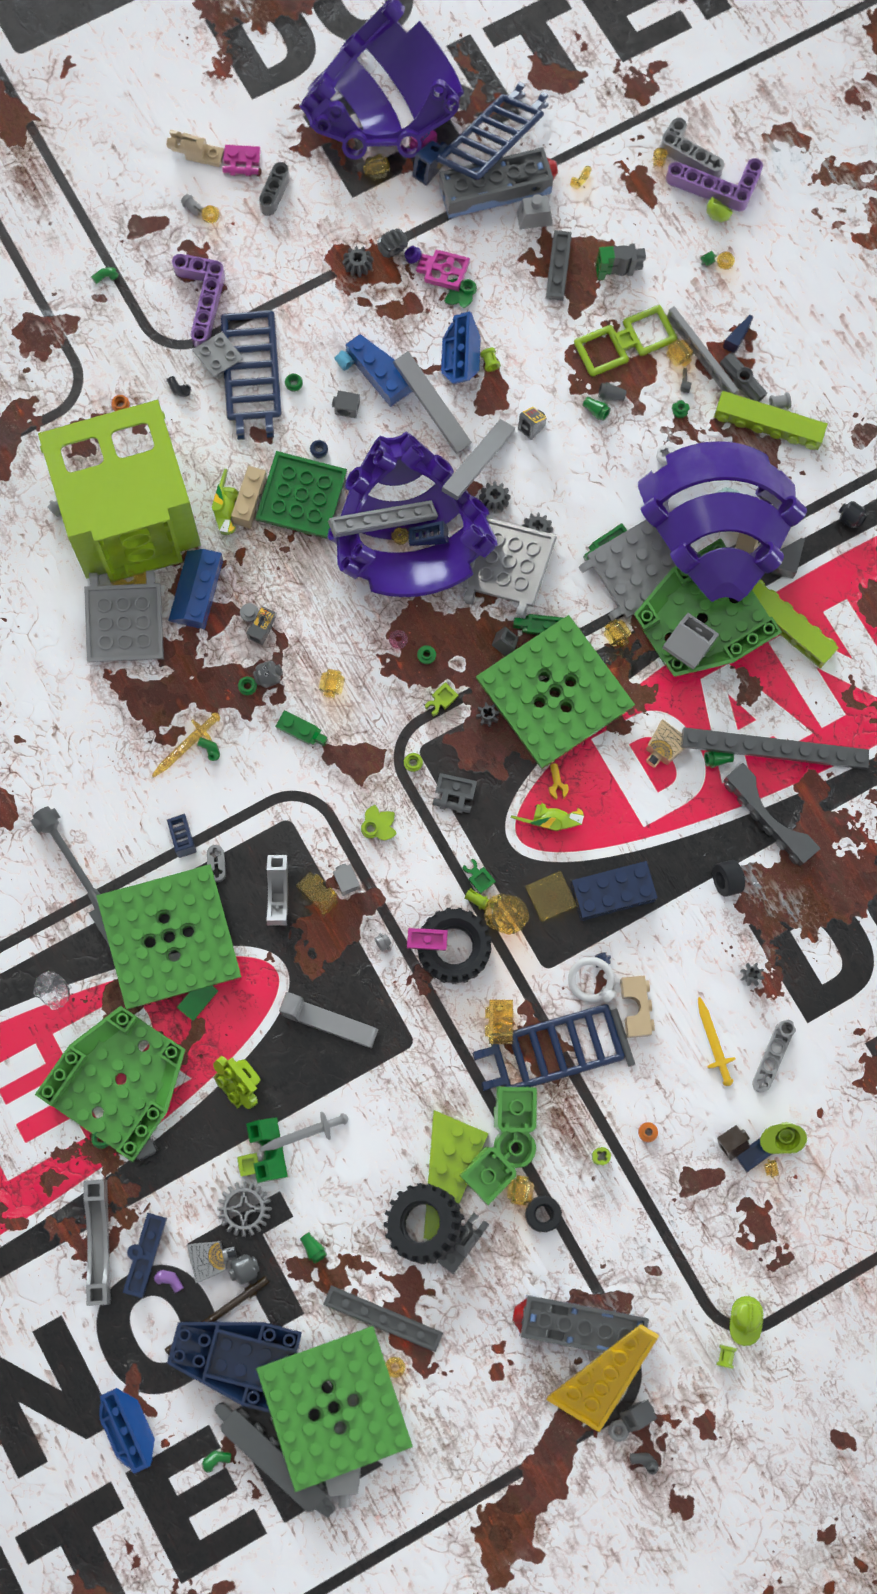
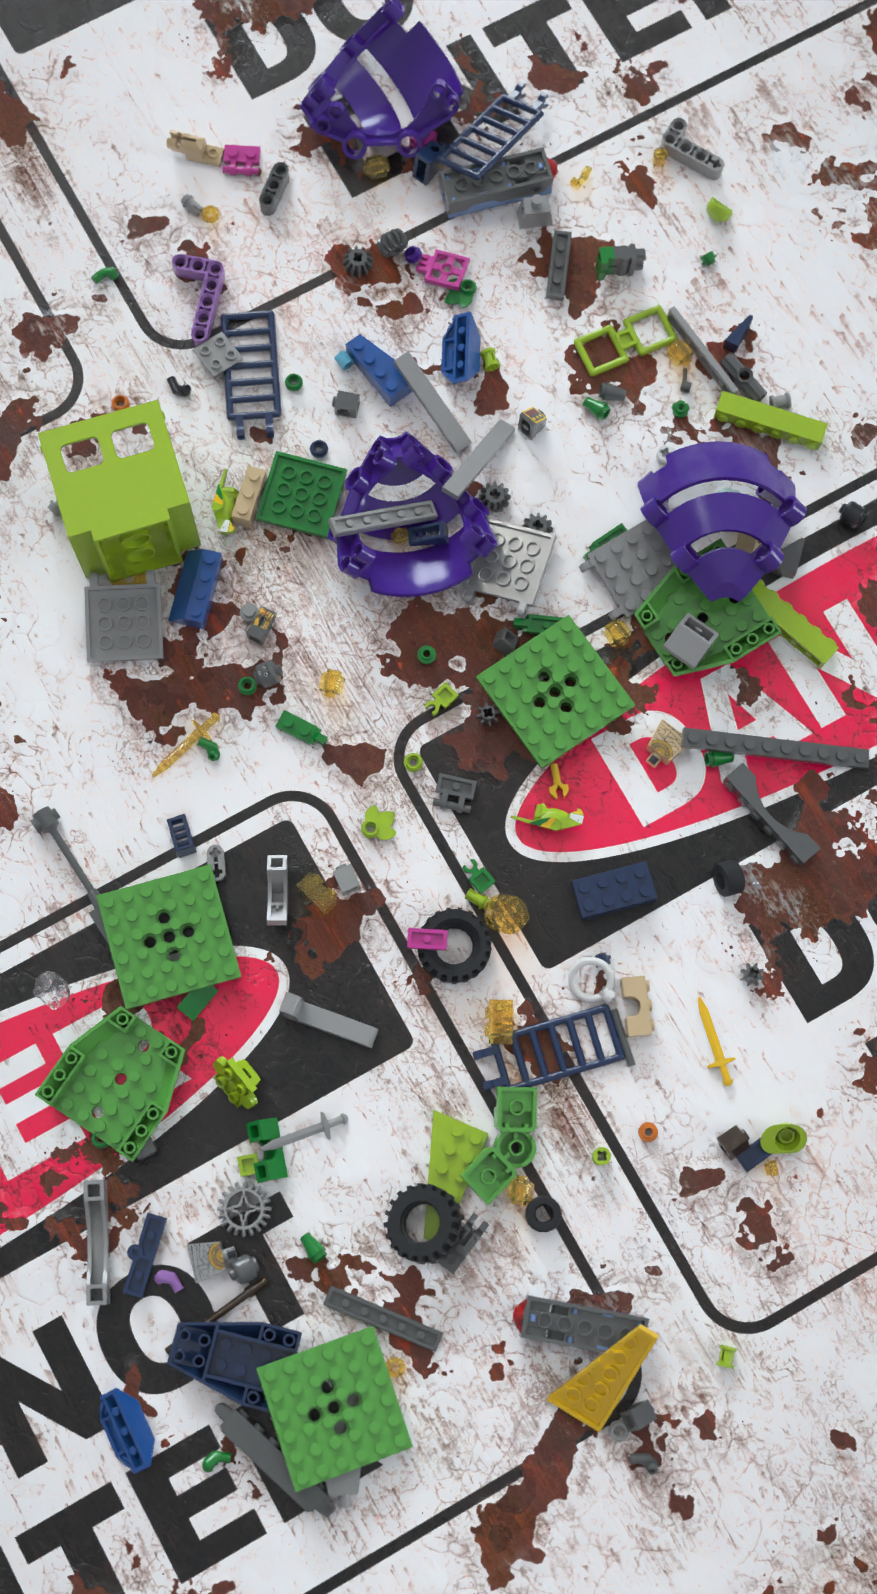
(383, 942): light grey plate -> none
(398, 645): clear pink plate -> none
(550, 896): clear yellow plate -> none
(717, 185): medium lavender beam -> none
(725, 256): clear yellow plate -> none
(746, 1320): lime piece -> none
(769, 1054): light grey beam -> none

